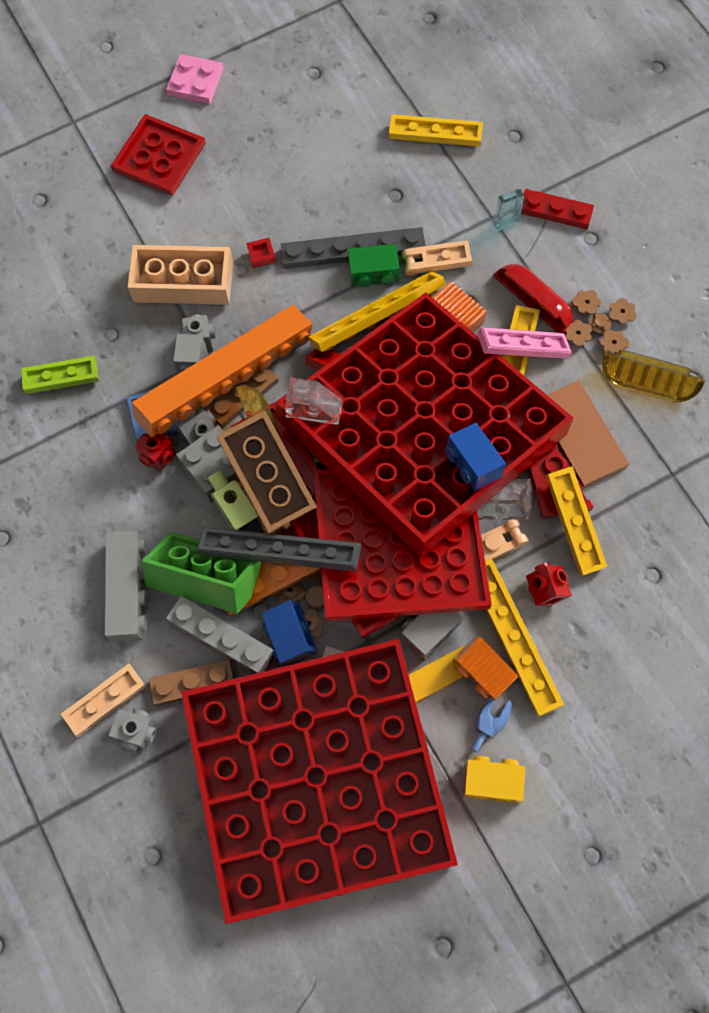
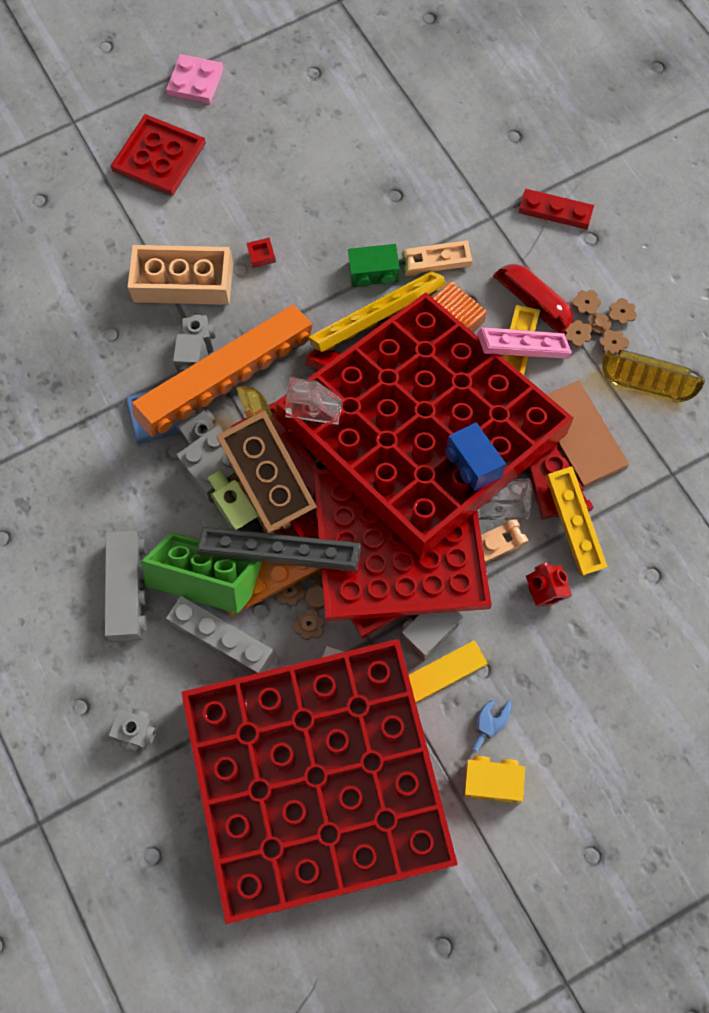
(60, 374): lime plate -> none
(103, 700): light nougat plate -> none
(155, 451): red brick -> none
(168, 687): medium nougat plate -> none
(229, 406): medium nougat plate -> none
(289, 633): blue brick -> none
(336, 248): dark grey plate -> none
(435, 130): yellow plate -> none
(484, 668): orange brick -> none
(508, 209): clear light blue tile -> none
(520, 646): yellow plate -> none

